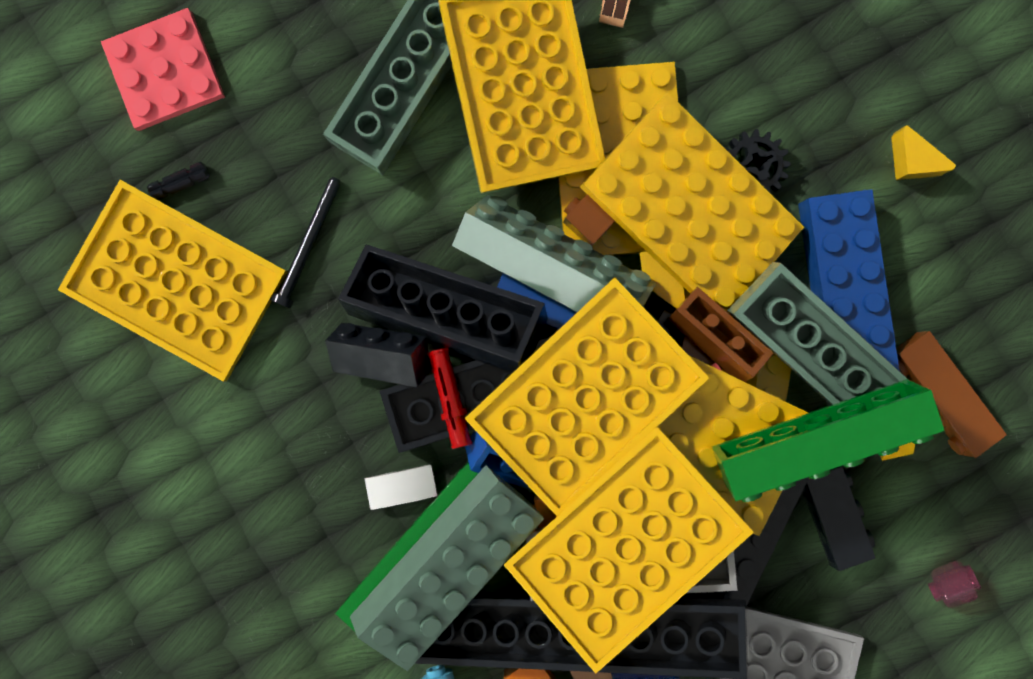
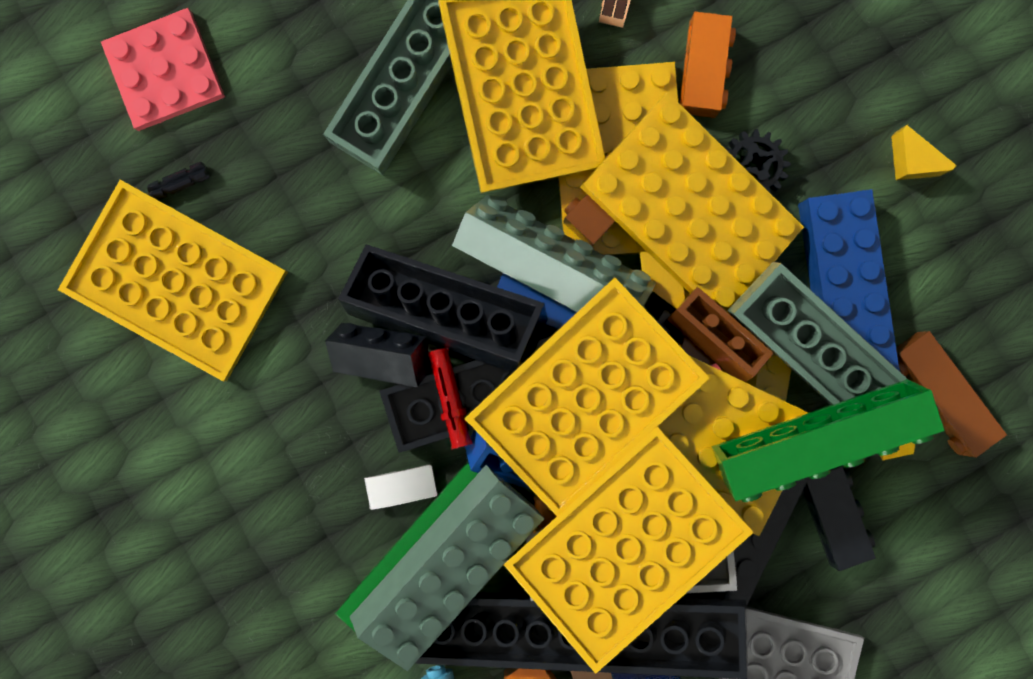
(307, 244): black bar -> none
(707, 64): none -> orange brick
(954, 584): clear pink head -> none

